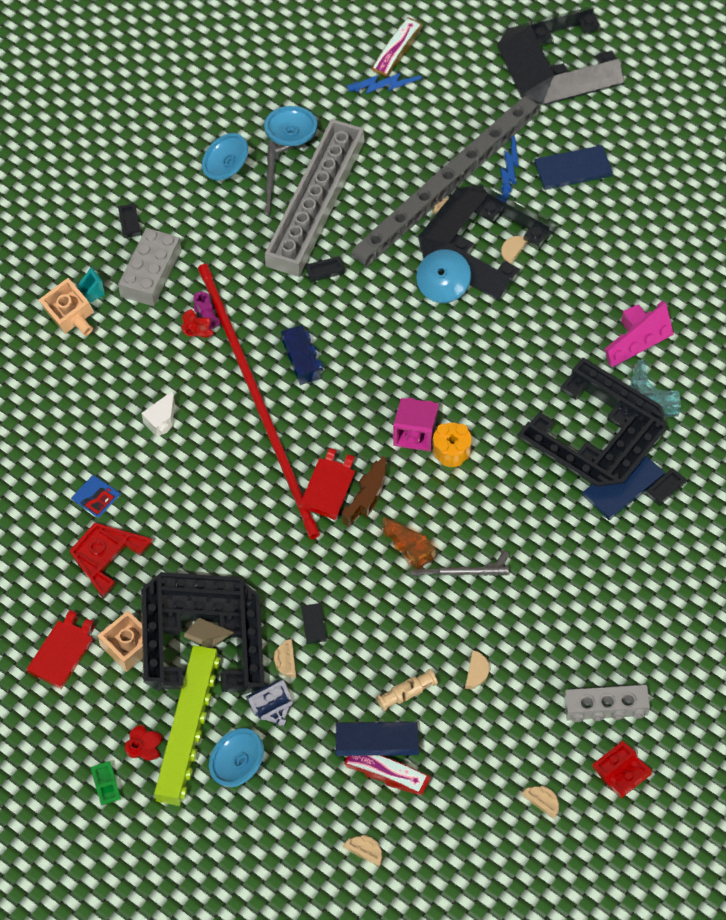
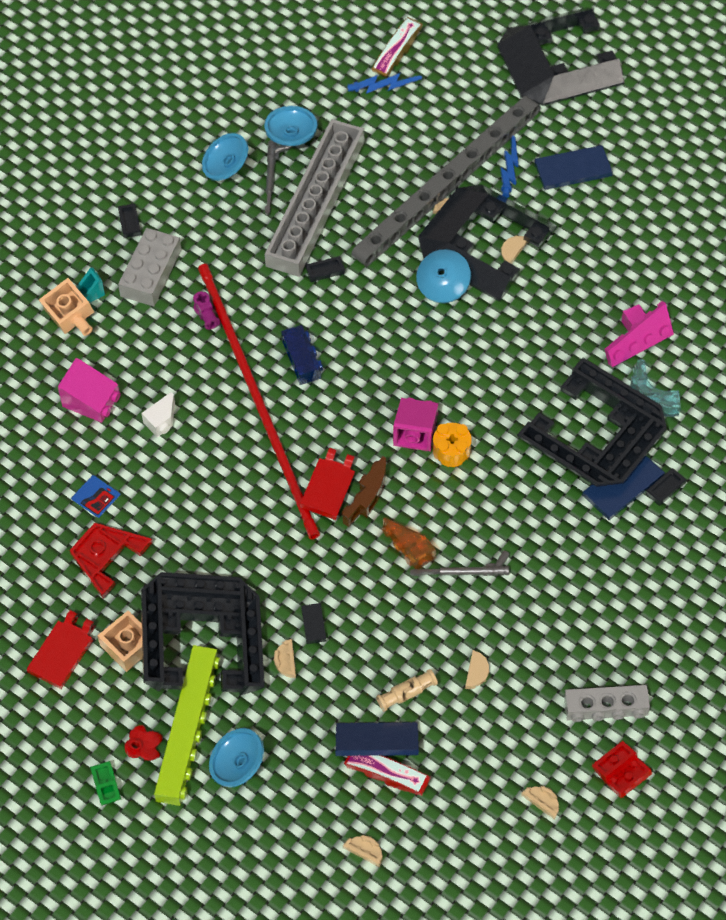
(88, 391): none -> dark pink slope
(195, 326): red plate -> none
(206, 633): dark tan slope -> none
(271, 702): slope -> none

